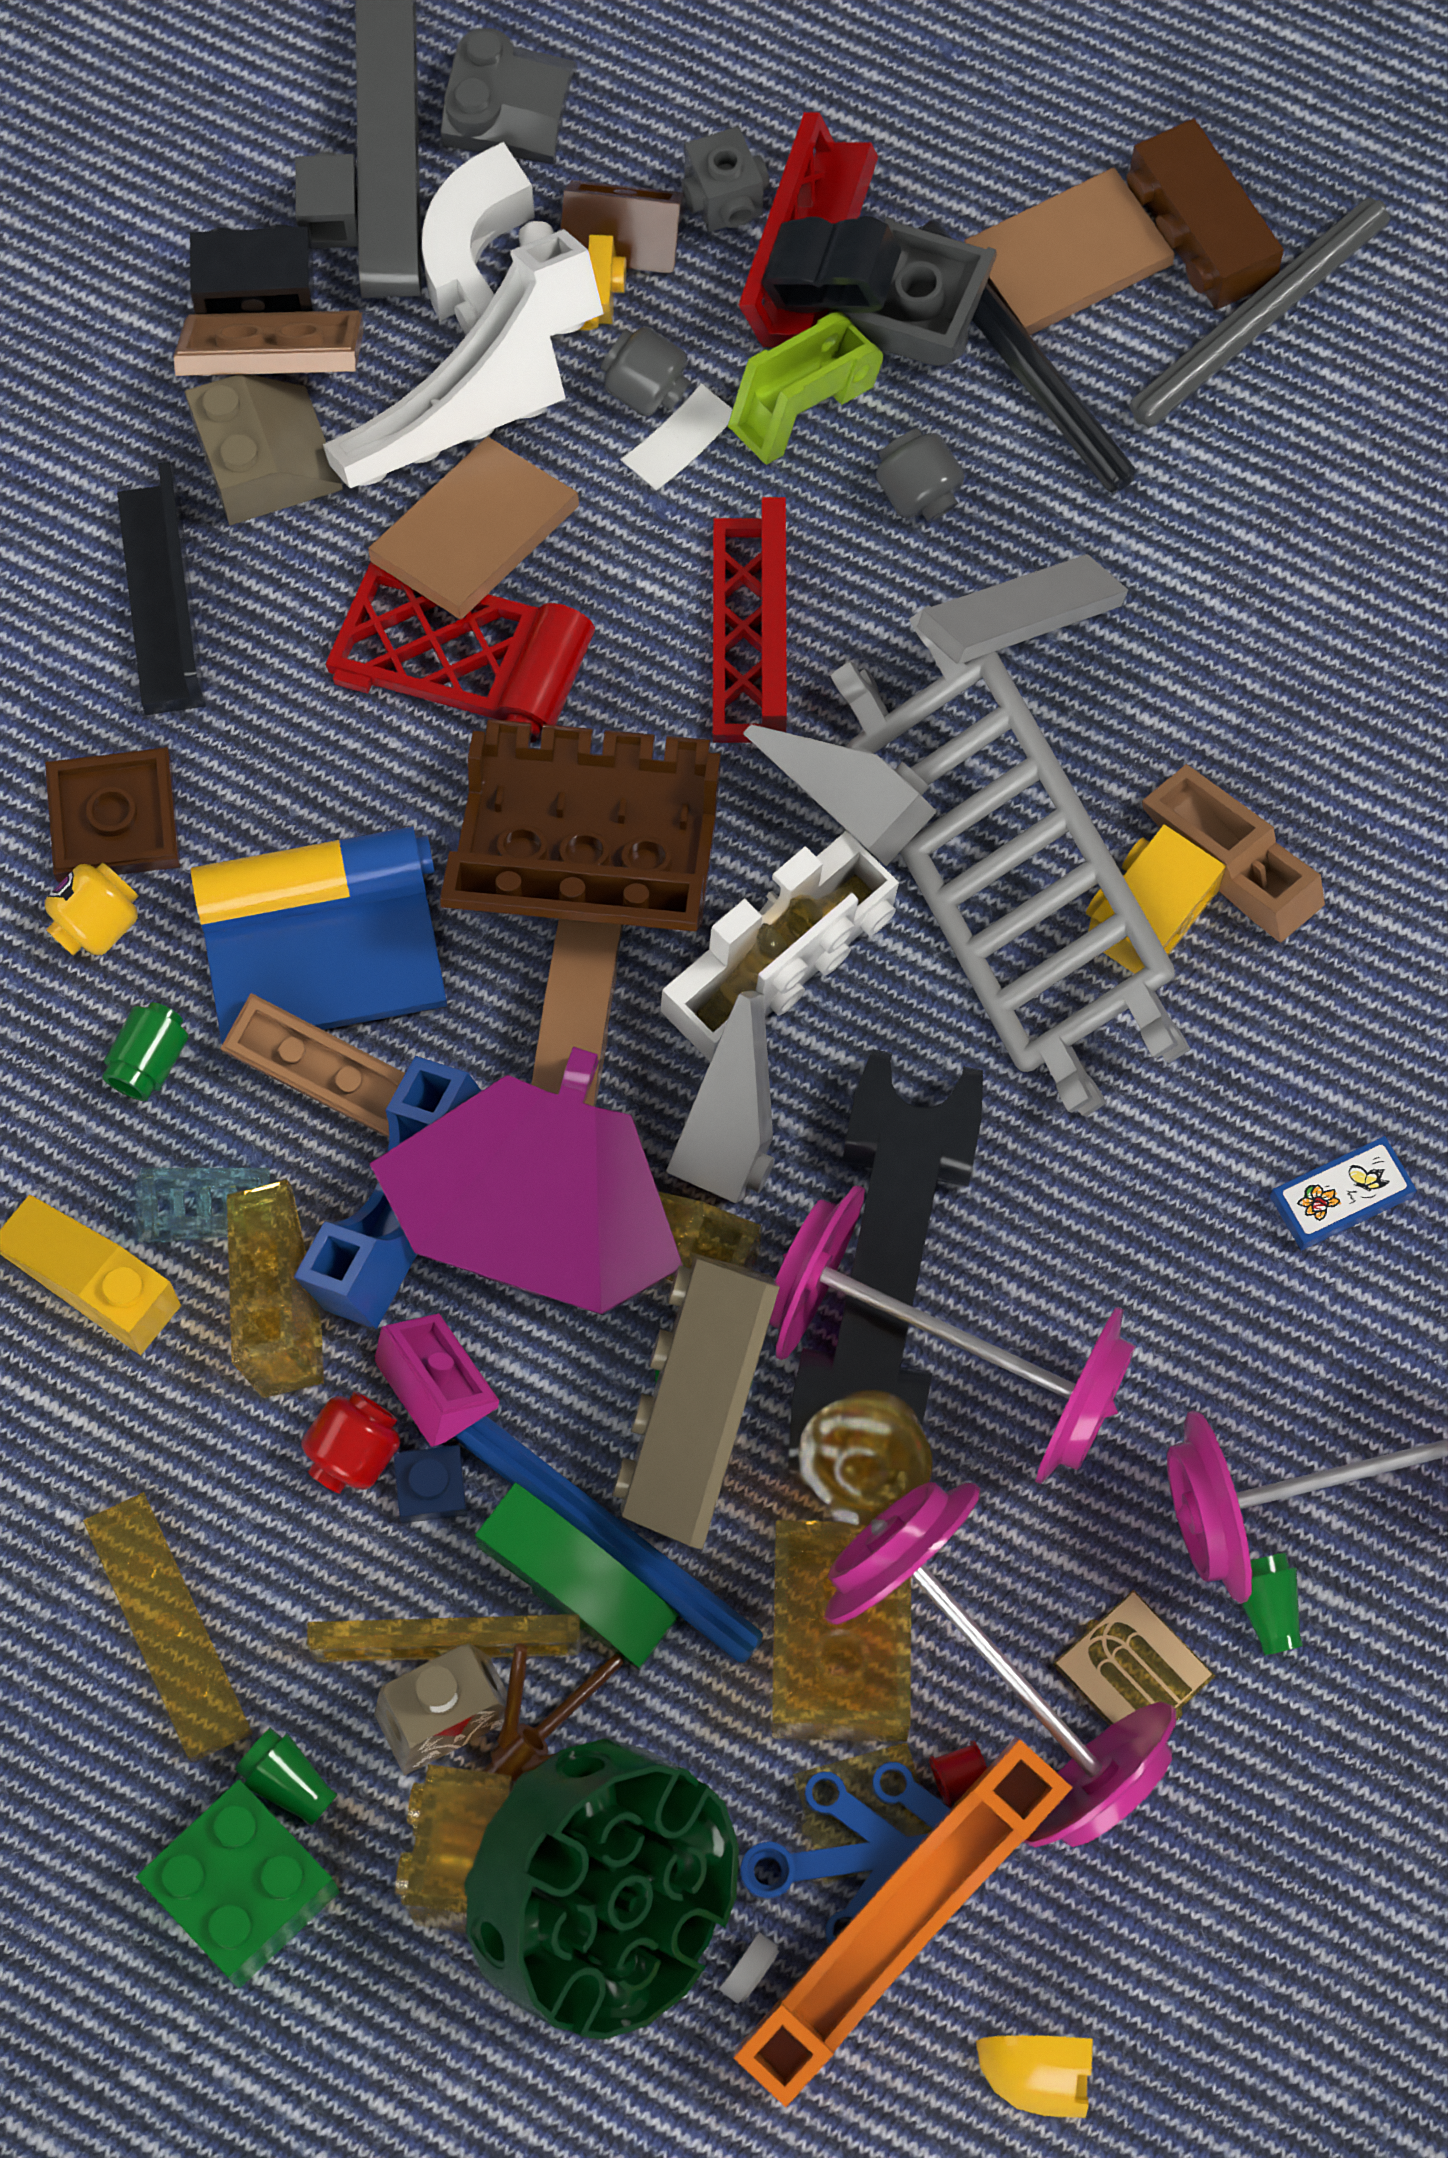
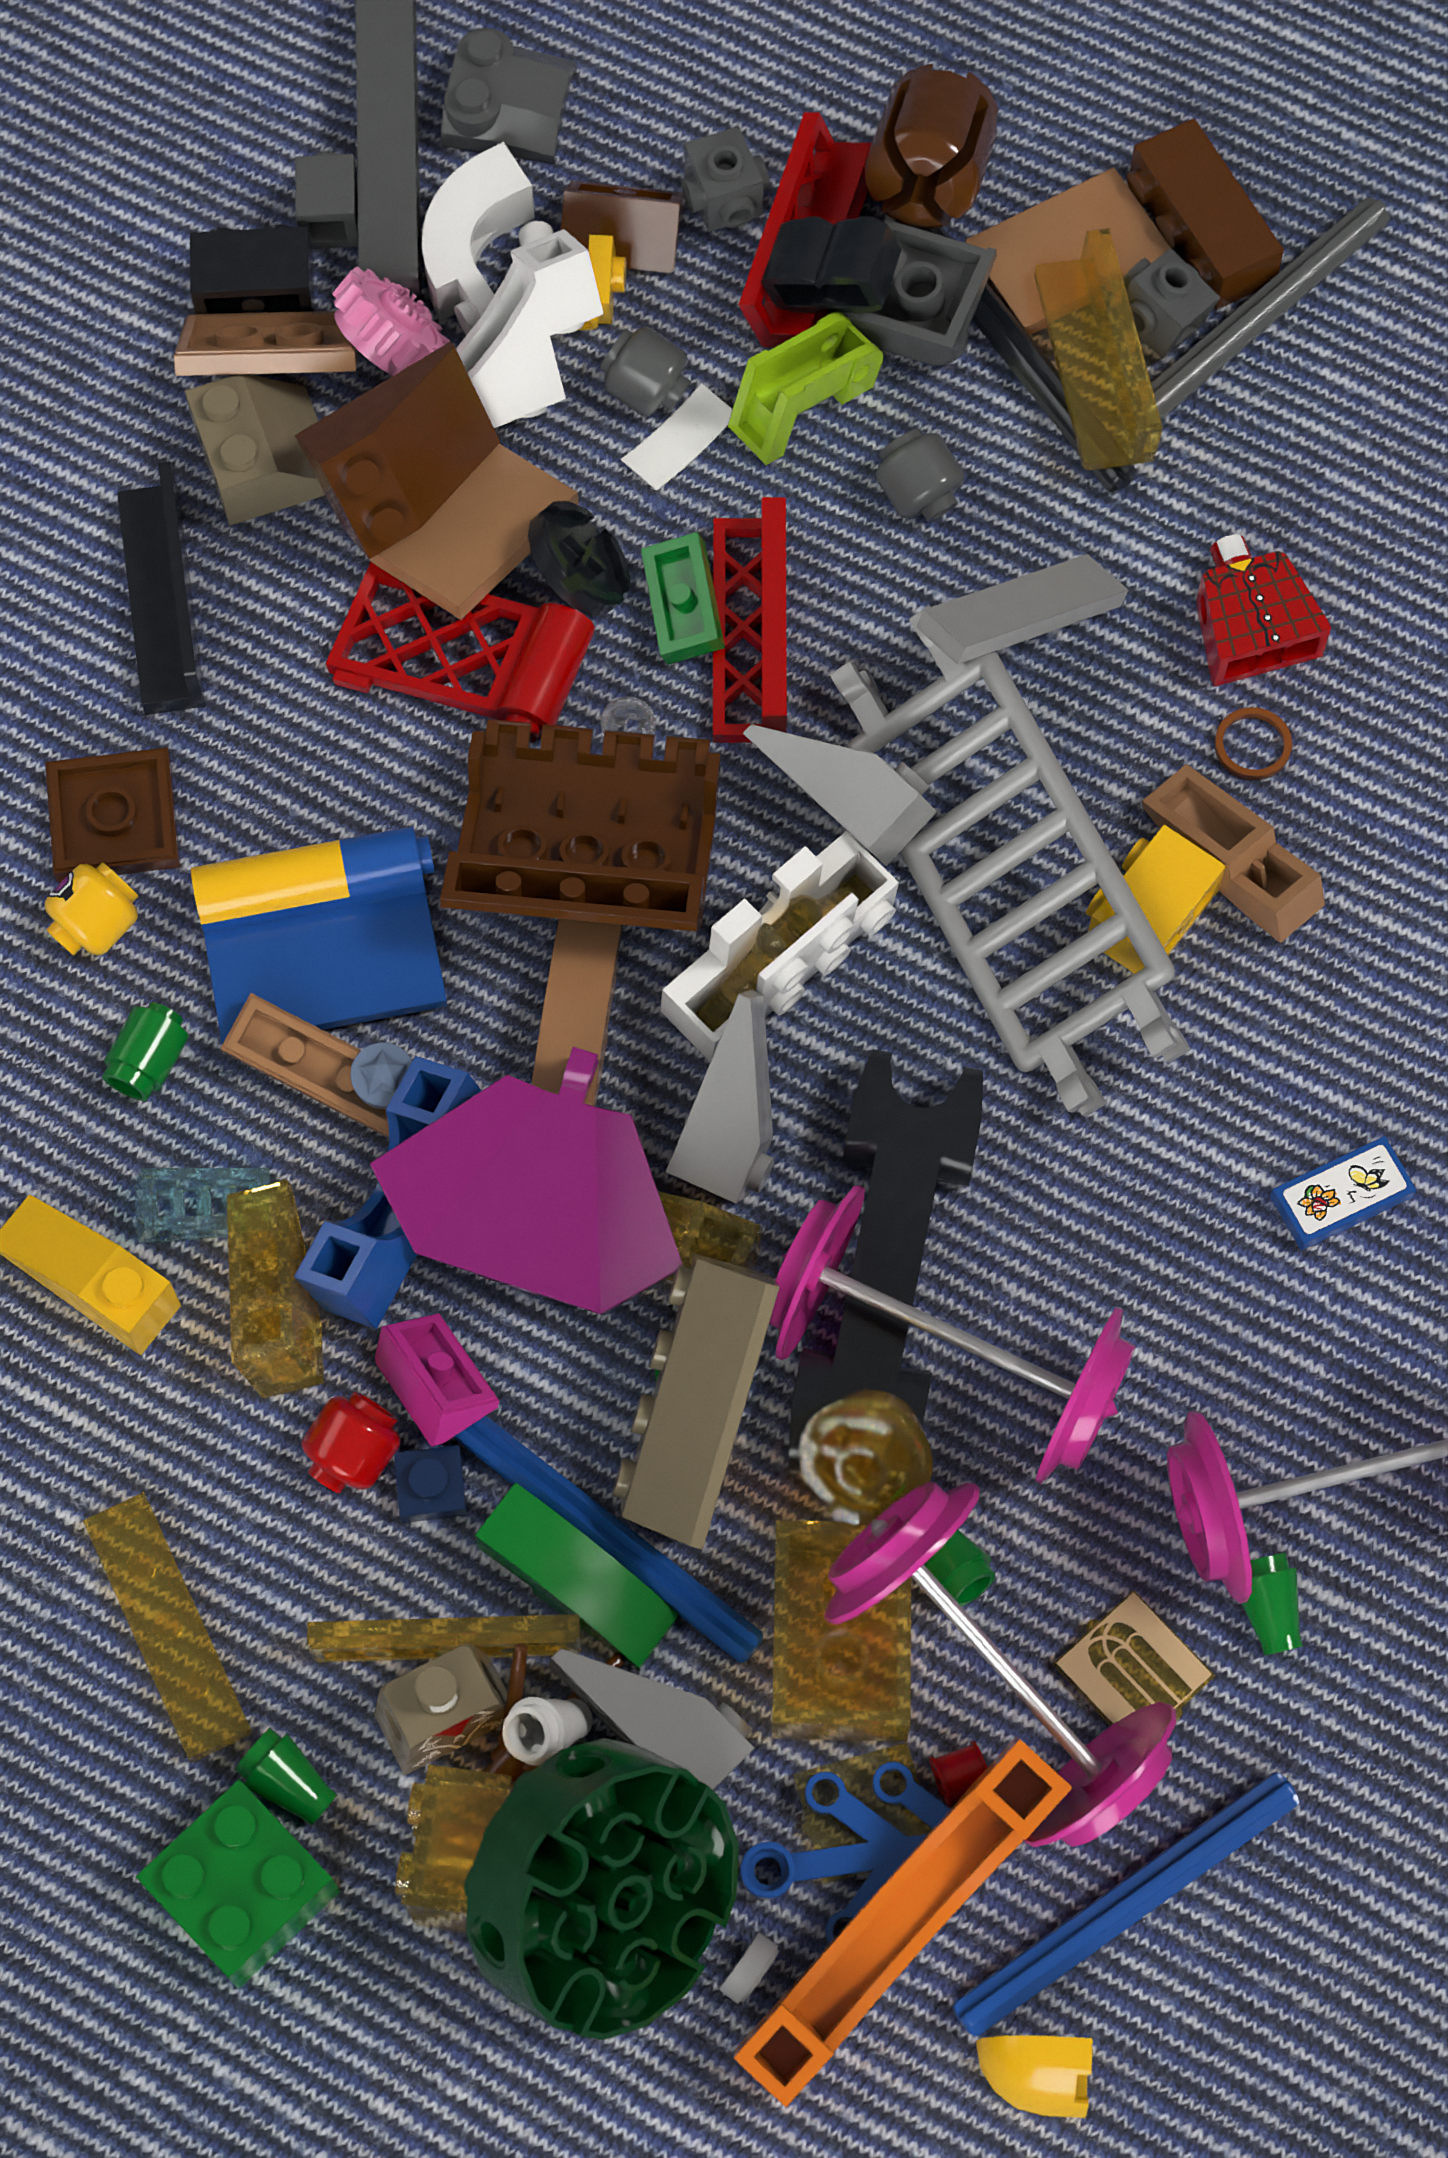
(378, 1073): none -> sand blue tile
(385, 321): none -> bright pink gear
(400, 449): none -> reddish brown slope
(543, 1726): none -> white cone
(577, 559): none -> black tile
(626, 708): none -> clear bush
(659, 1717): none -> light grey slope
(682, 598): none -> green plate
(931, 147): none -> reddish brown cylinder
(962, 1568): none -> green cone
(1099, 356): none -> clear yellow panel
(1125, 1904): none -> blue axle
(1167, 301): none -> dark grey brick
(1256, 613): none -> red torso
(1262, 714): none -> dark orange piece

